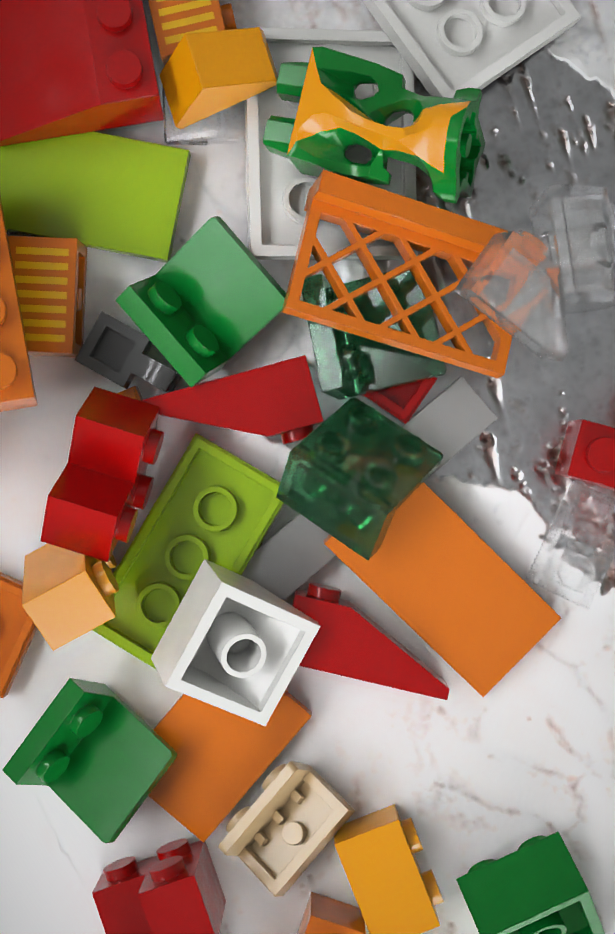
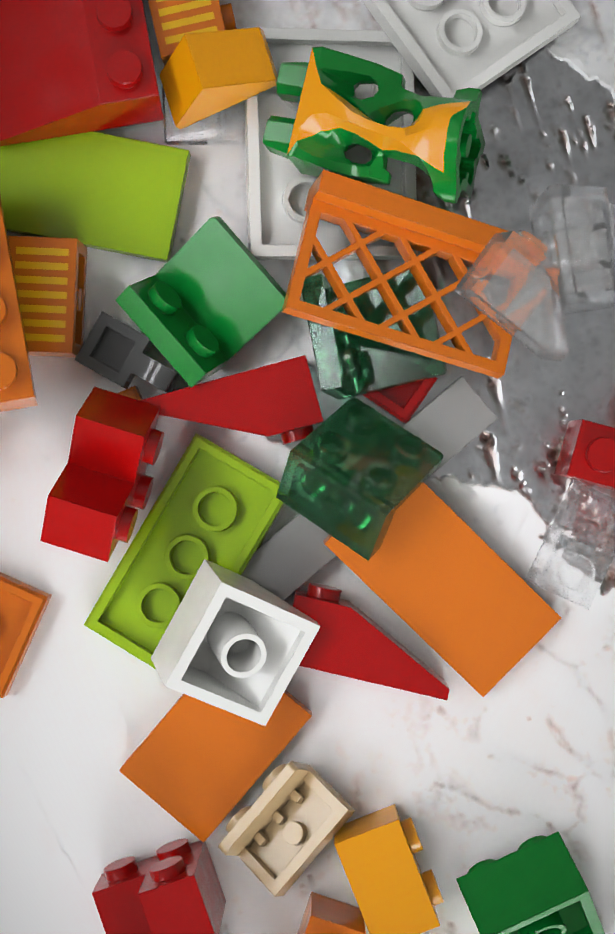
(67, 593): light orange brick -> none
(93, 756): green bracket -> none

